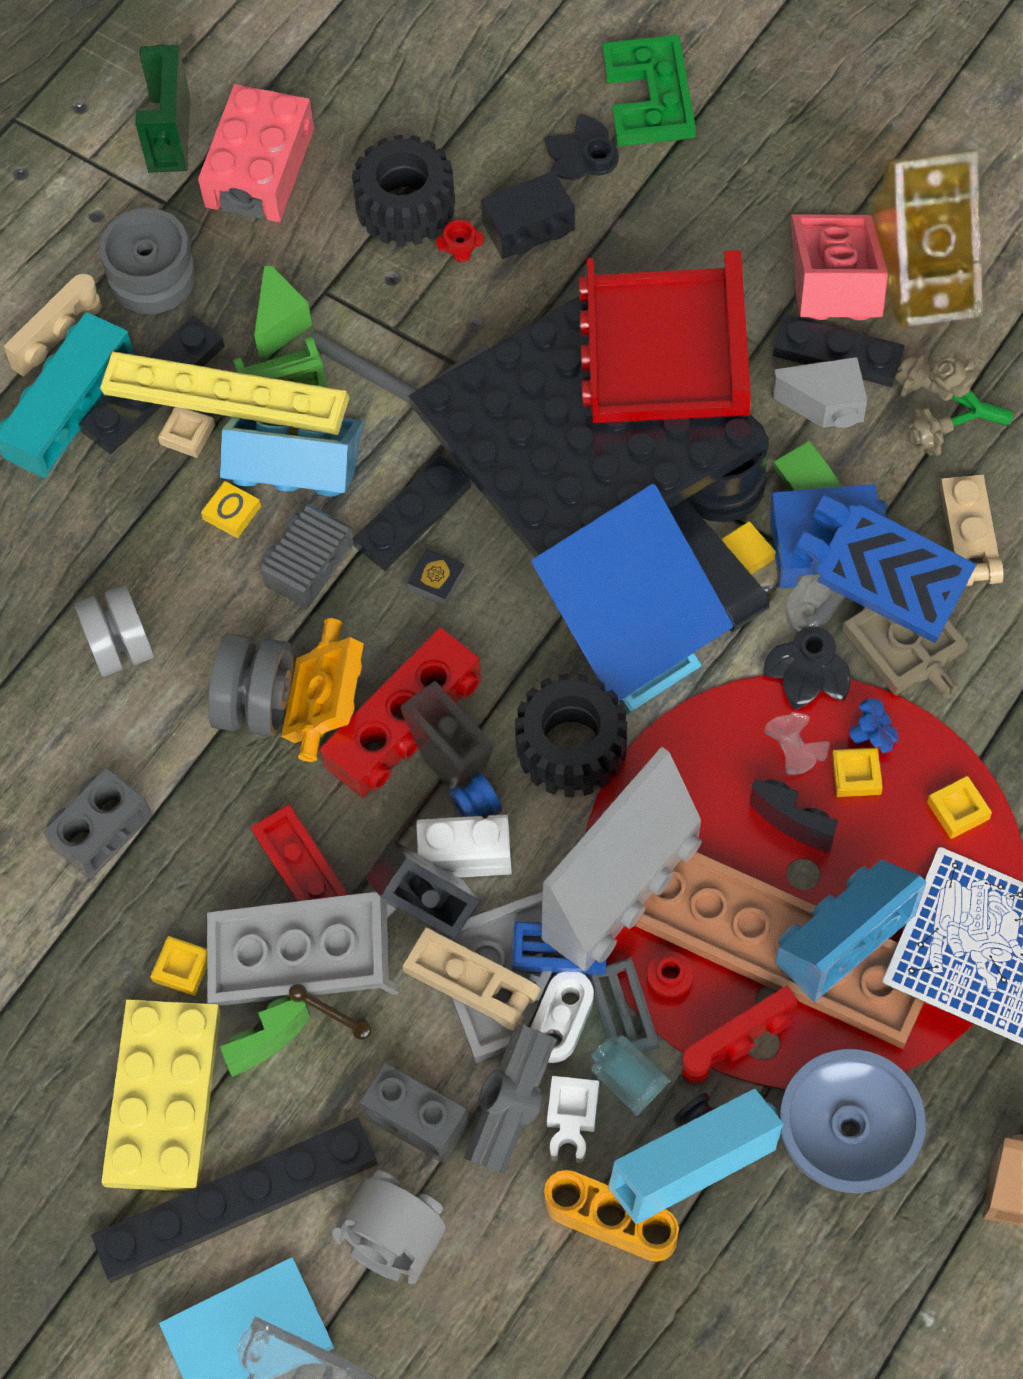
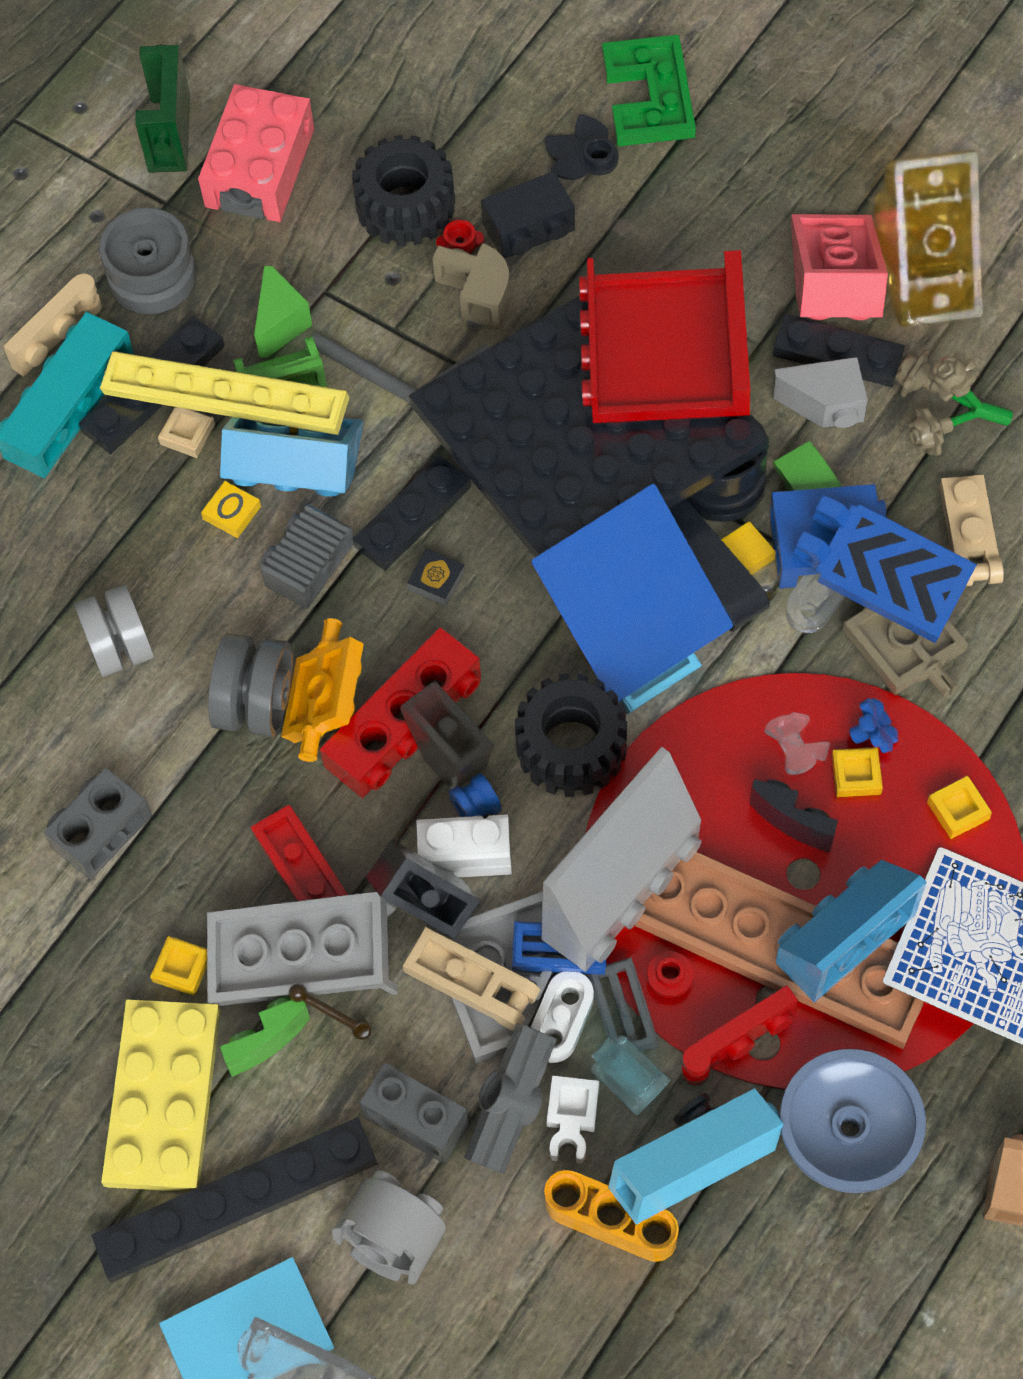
(482, 281): none -> dark tan brick
(807, 672): black plate -> none

